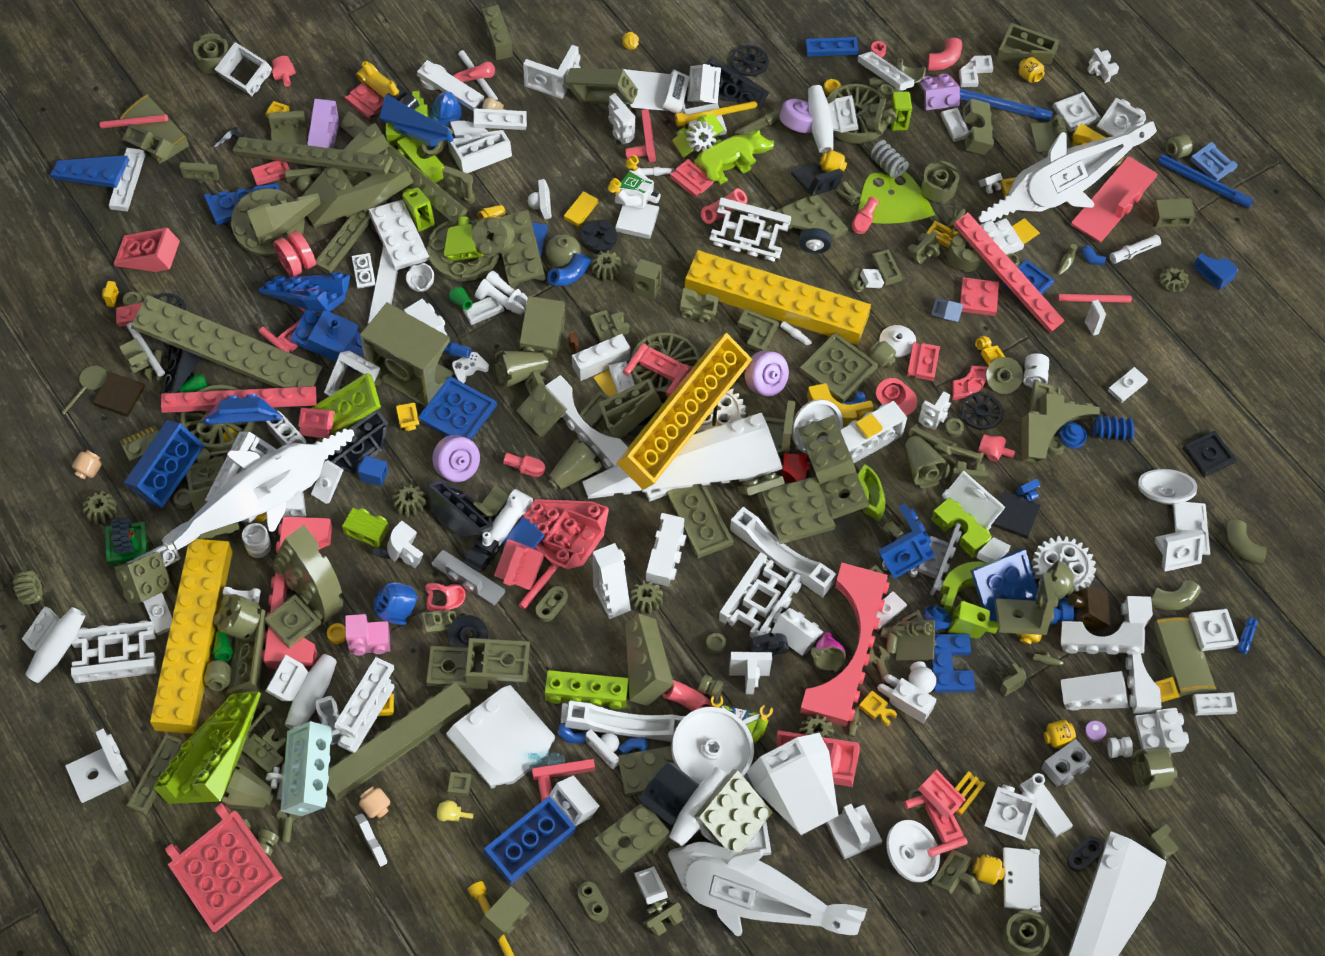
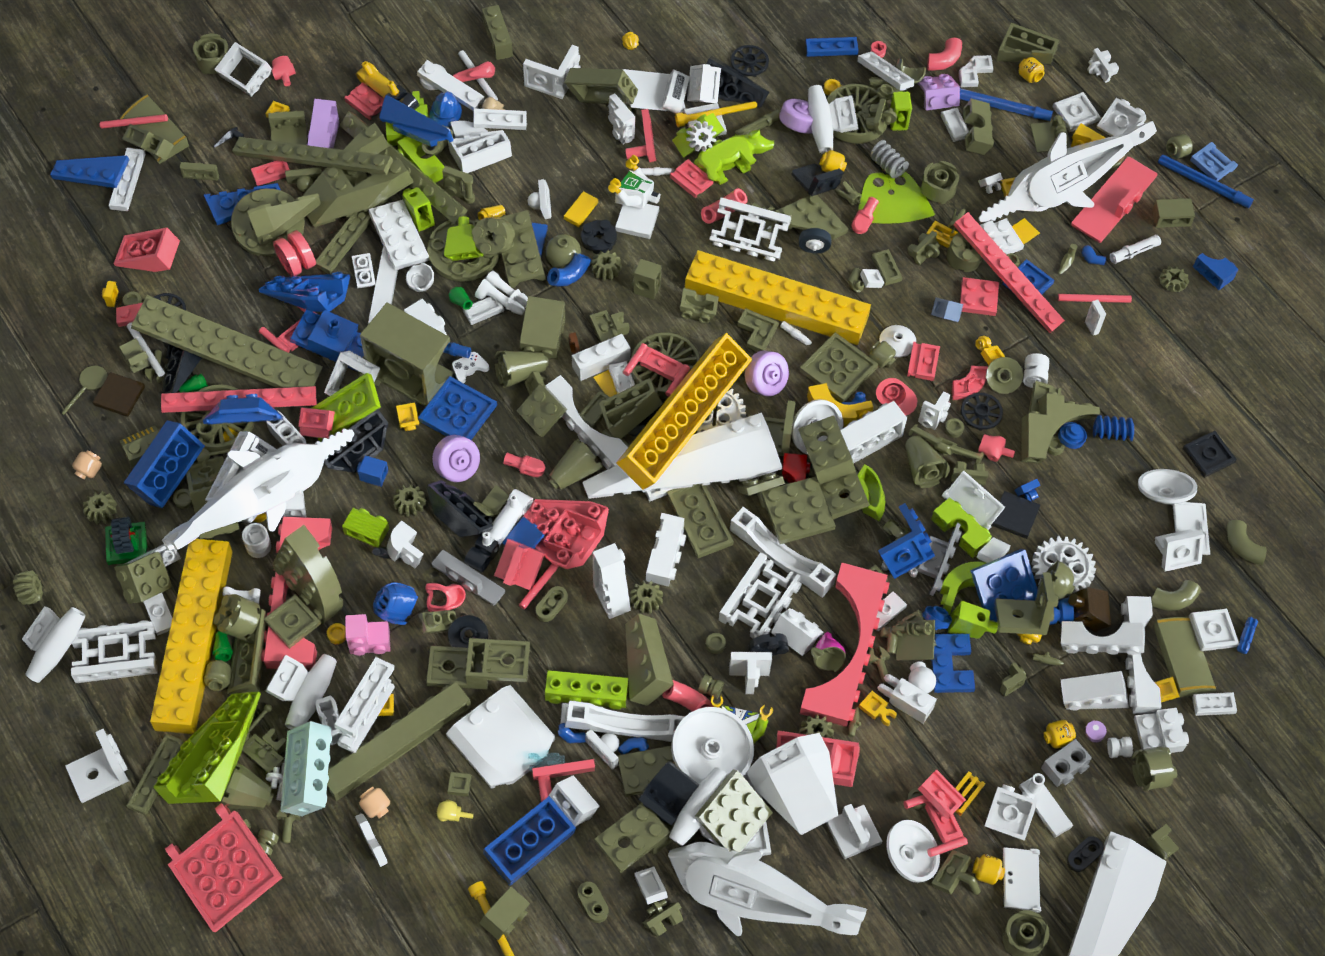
(327, 482): white plate -> none
(869, 426): yellow tile -> none
(1127, 385): white plate -> none

